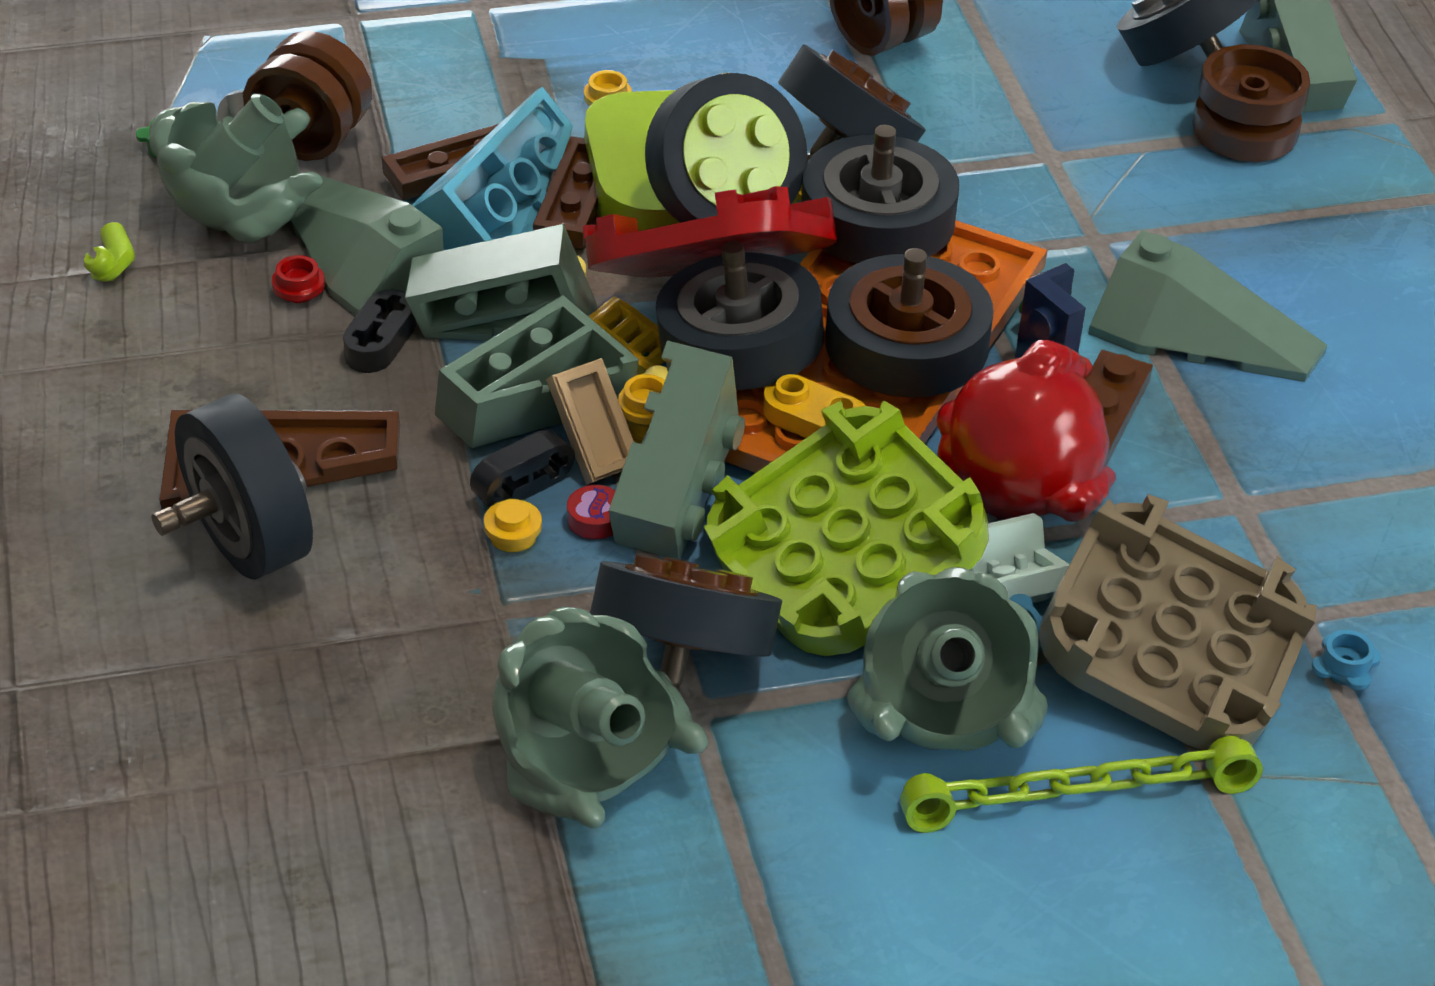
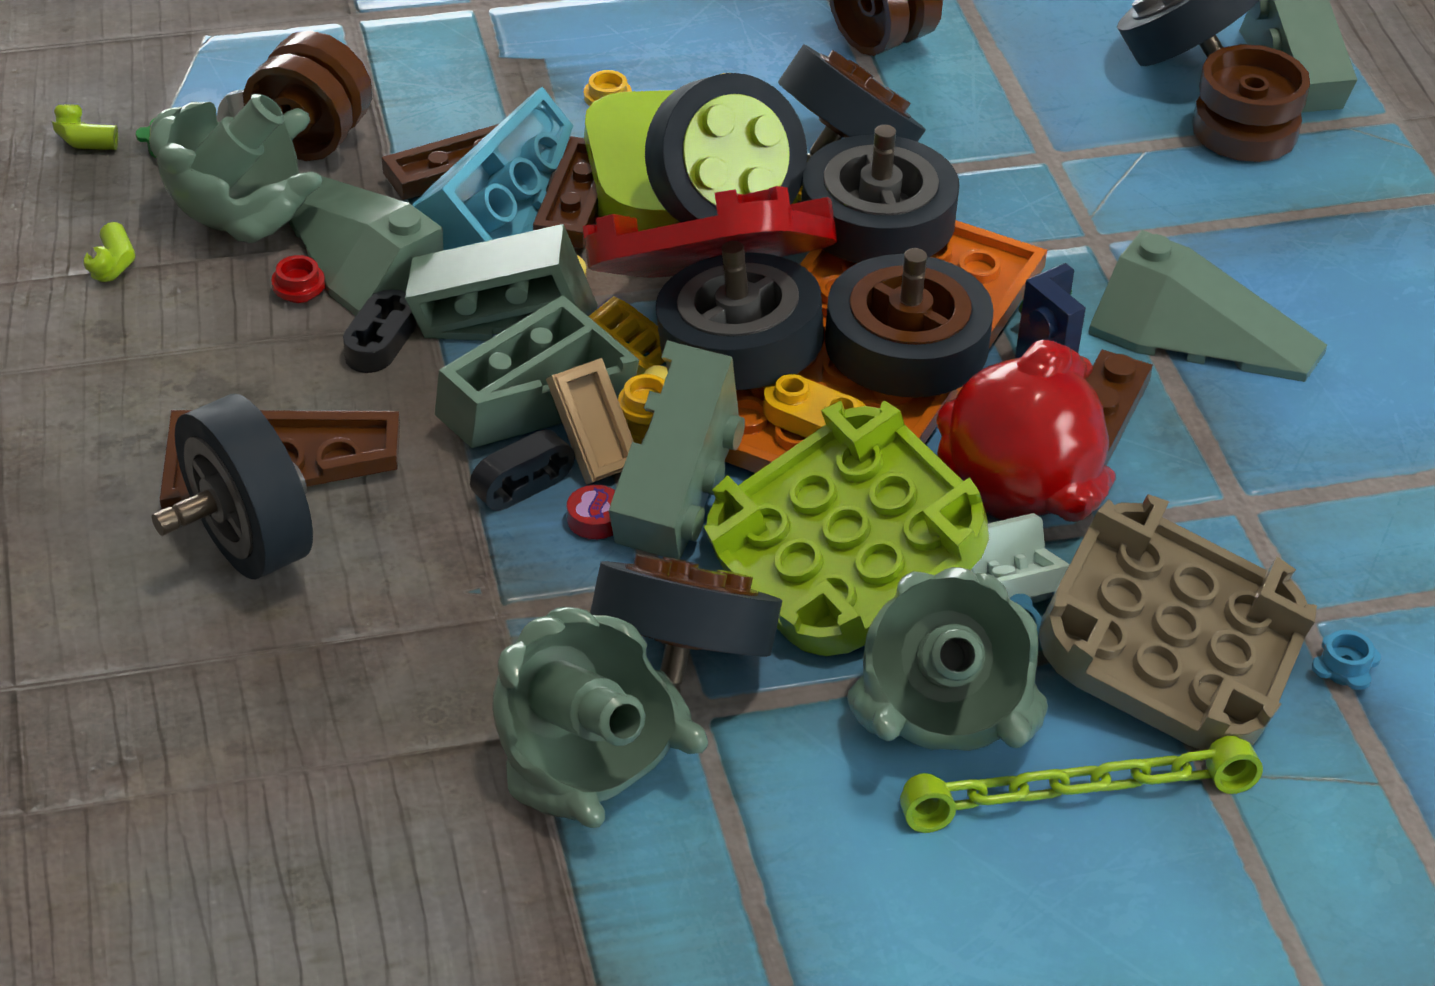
(83, 135): none -> lime arm
(512, 525): yellow plate -> none

